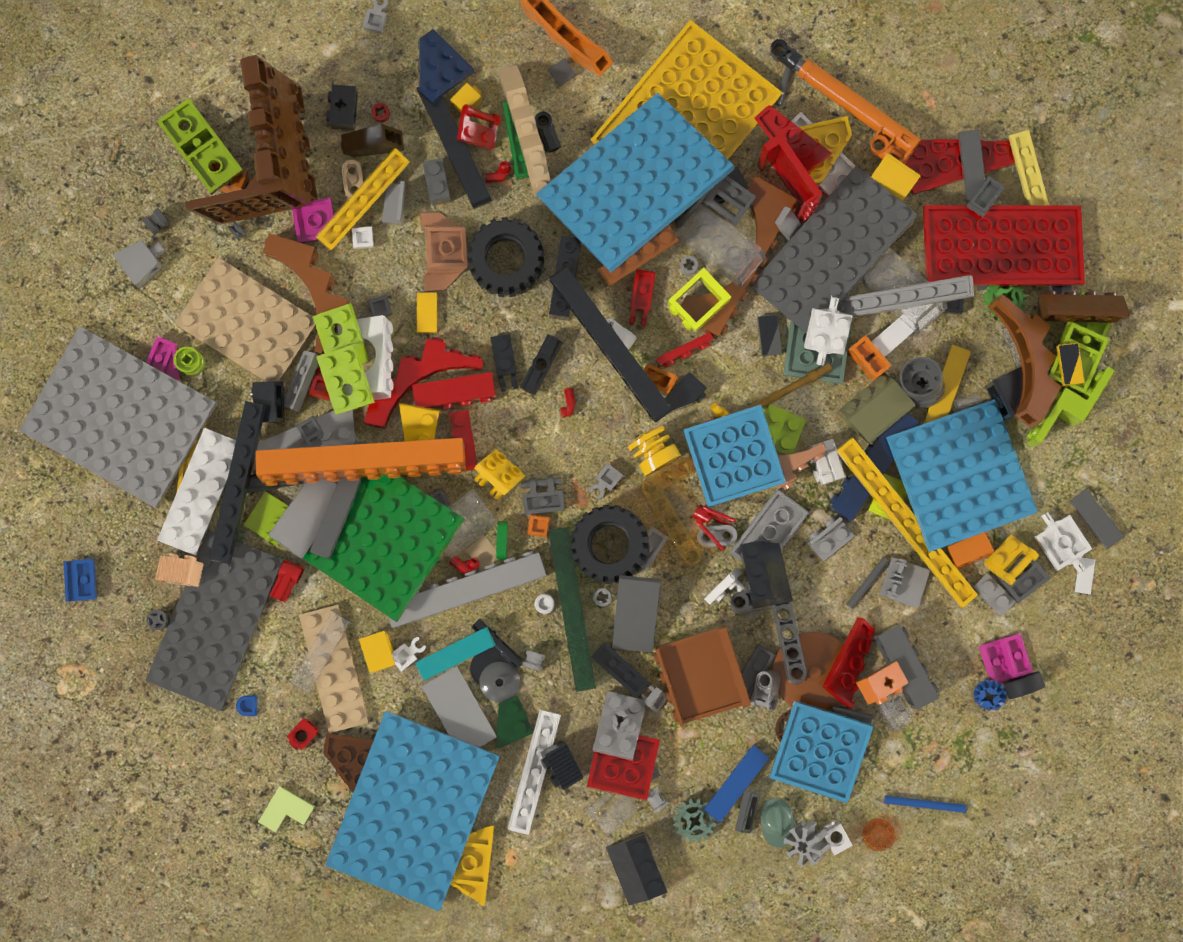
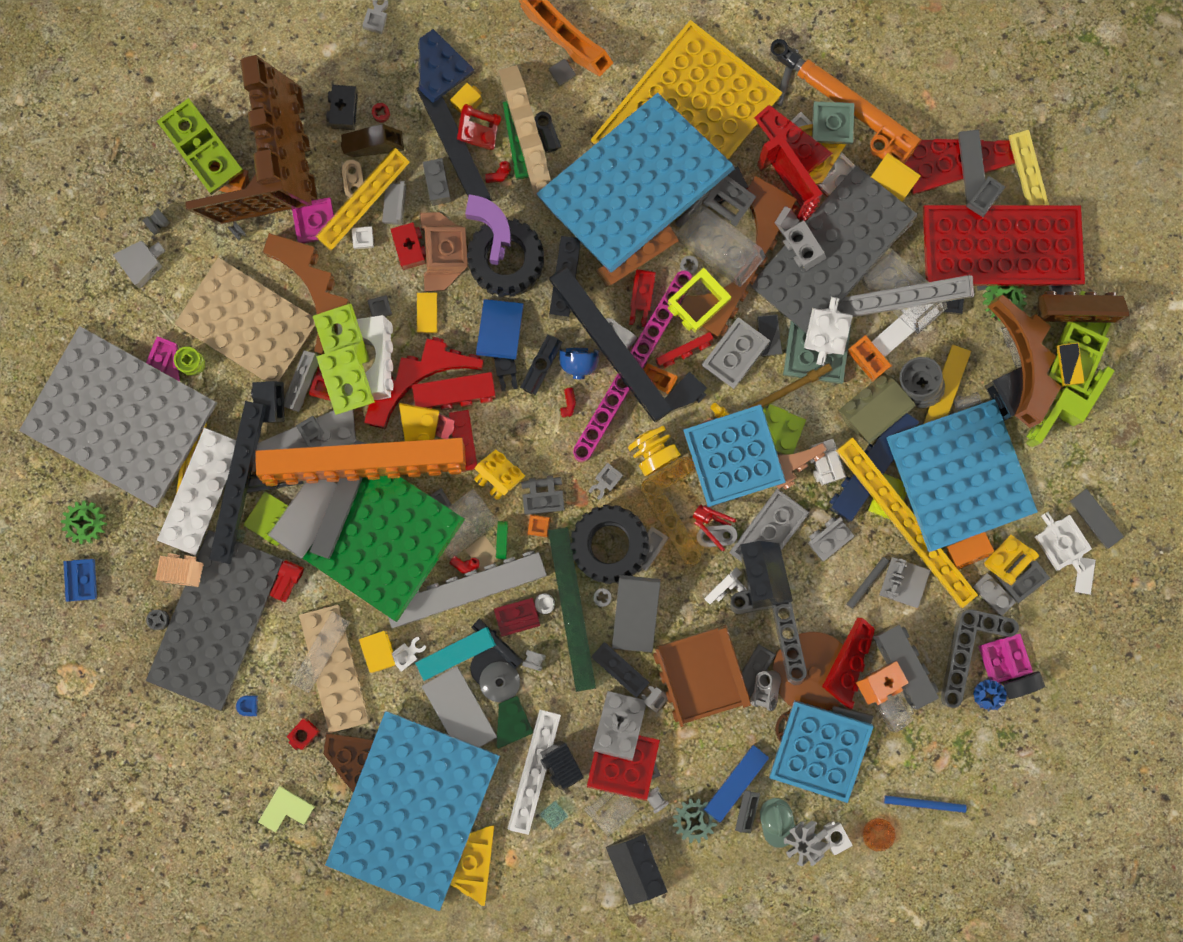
(83, 530): none -> bright green gear
(402, 236): none -> red brick
(444, 427): none -> coral bracket
(490, 214): none -> medium lavender arch
(499, 329): none -> blue tile
(517, 617): none -> dark red plate
(553, 815): none -> clear light blue tile
(579, 361): none -> blue cylinder
(614, 389): none -> dark pink beam
(736, 353): none -> light grey plate
(807, 244): none -> light grey brick
(833, 122): none -> sand green plate
(967, 649): none -> dark grey beam

